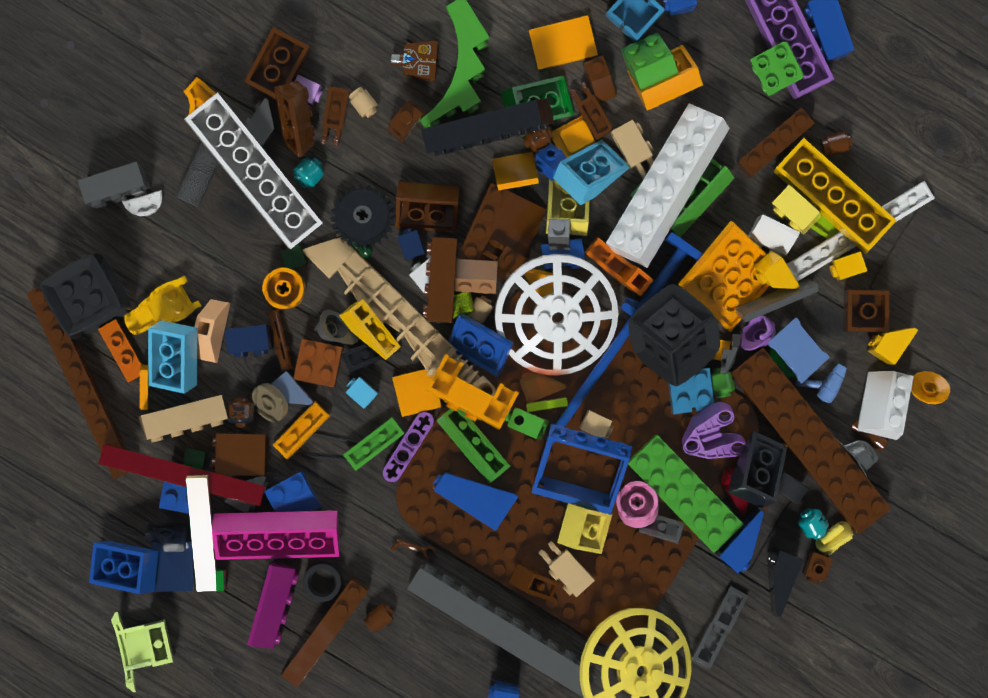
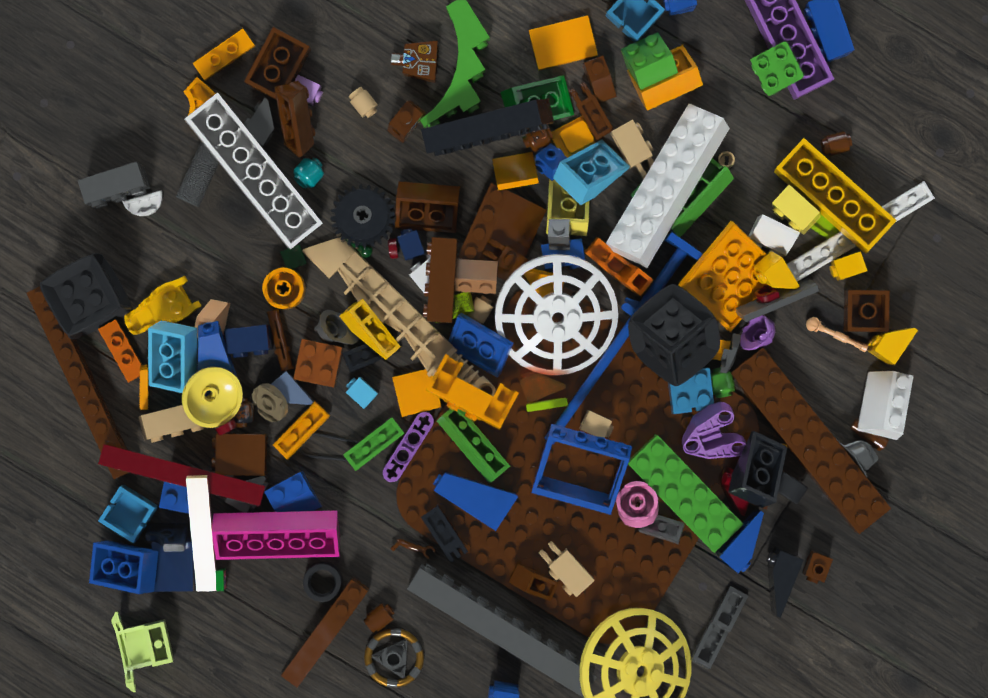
(129, 514): none -> dark azure piece
(194, 458): dark green tile -> none
(213, 349): none -> blue slope
(219, 405): none -> light yellow dish
(223, 54): none -> light orange plate
(226, 427): none -> dark red tile
(272, 605): magenta slope -> none
(335, 113): reddish brown hinge -> none
(393, 249): none -> dark red tile
(394, 657): none -> dark grey piece
(443, 533): none -> black hinge
(532, 426): bright green torso -> none
(584, 529): light yellow slope -> none
(721, 159): none -> tan hinge
(766, 294): none -> dark red tile
(775, 143): reddish brown brick -> none
(796, 352): medium blue piece -> none
(813, 523): teal head -> none
(814, 324): none -> light nougat piece
(829, 387): medium blue piece -> none
(834, 538): light yellow piece -> none
(930, 387): light orange dish -> none

